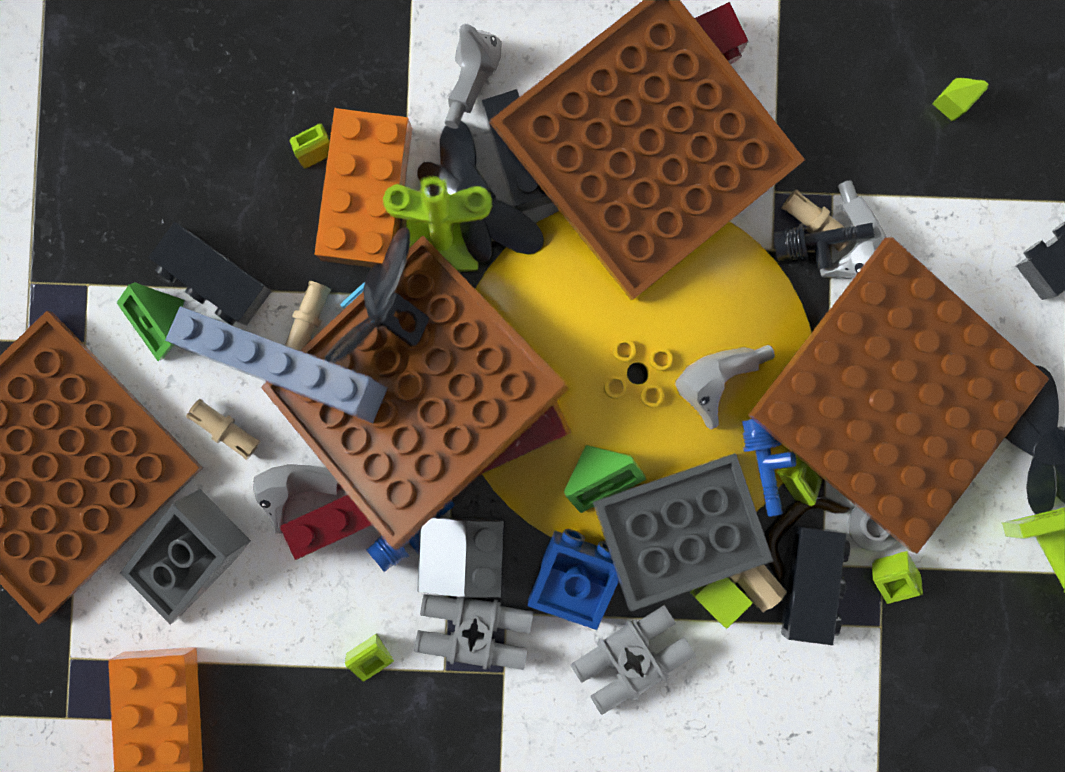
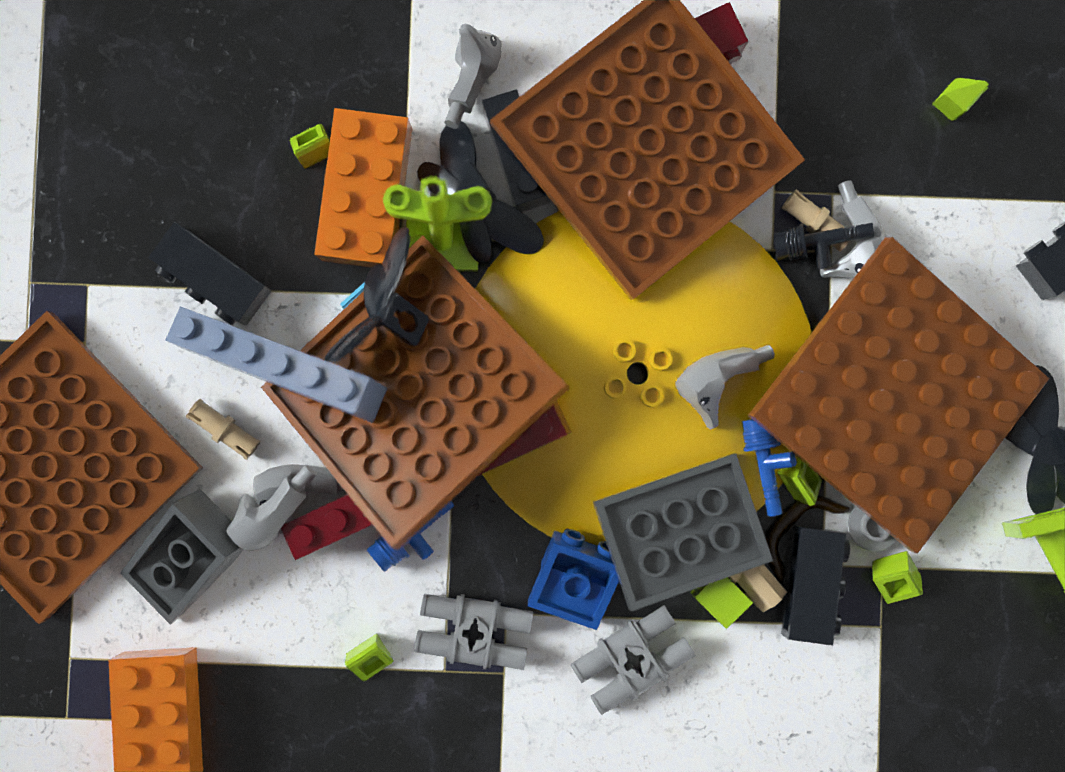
(150, 315): bright green slope -> none
(260, 526): none -> light grey animal
(307, 316): tan pin -> none
(461, 557): slope -> none
(601, 475): bright green slope -> none

